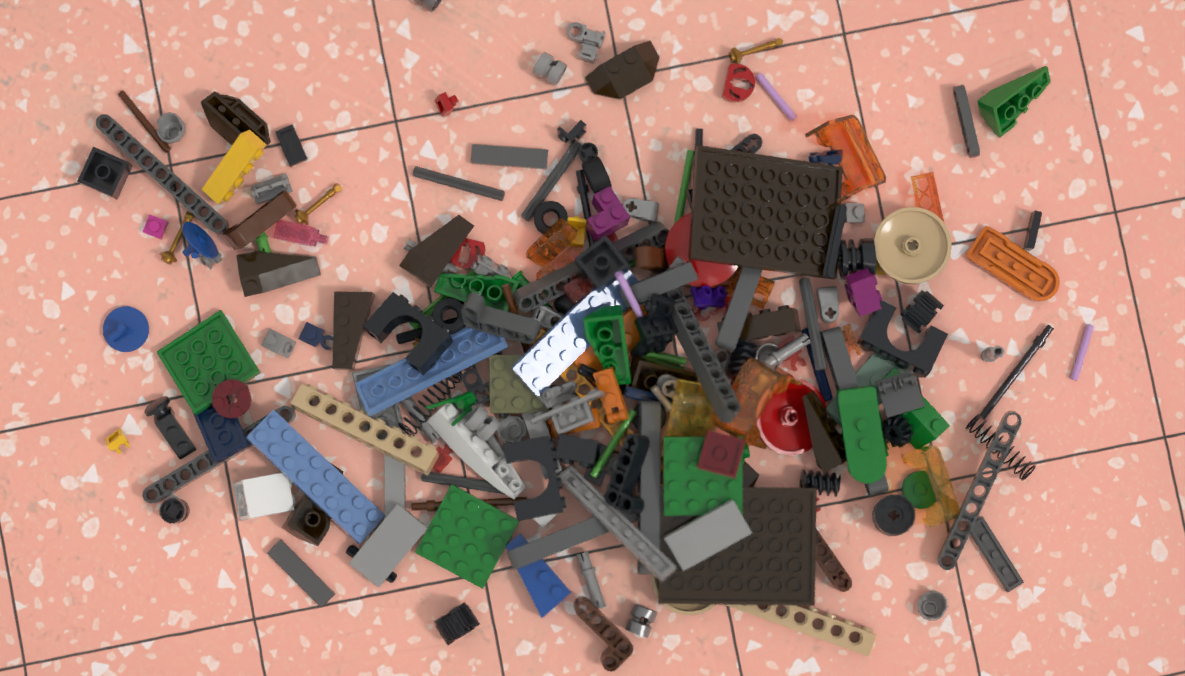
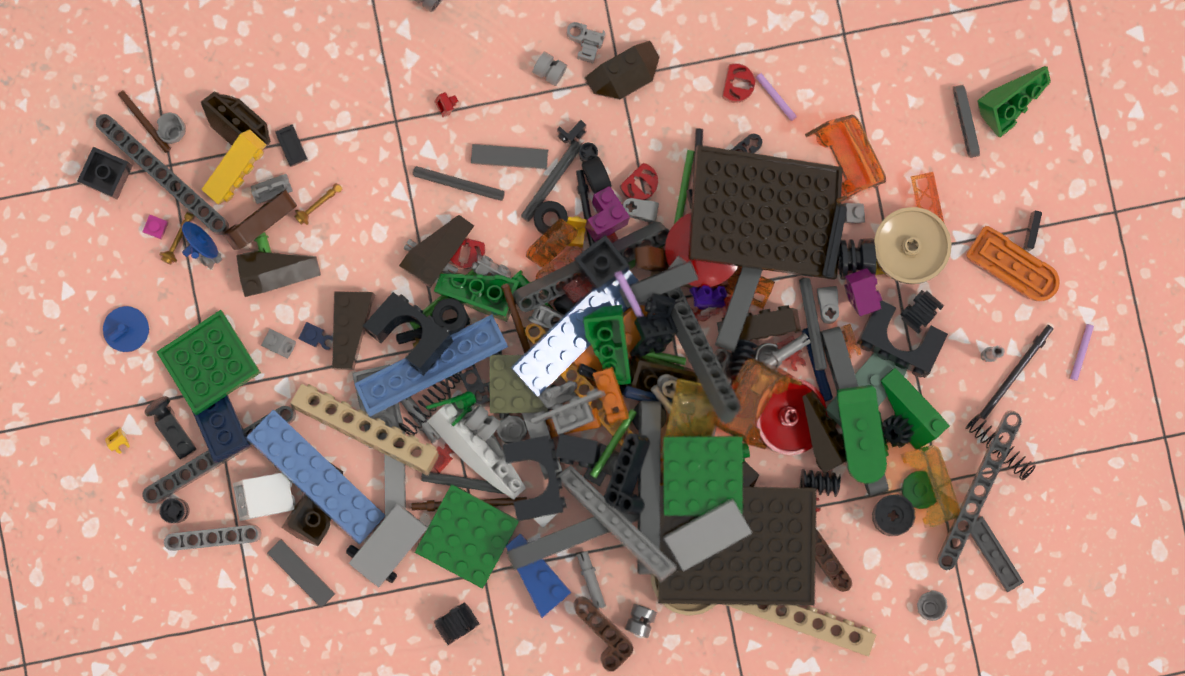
(203, 537): none -> light grey beam
(220, 399): dark red plate -> none
(298, 234): clear pink hinge -> none
(498, 322): dark grey beam -> none
(651, 181): none -> red piece
(721, 453): dark red plate -> none
(736, 56): pearl gold piece -> none
(831, 157): dark blue plate -> none
(900, 393): dark grey hinge -> none

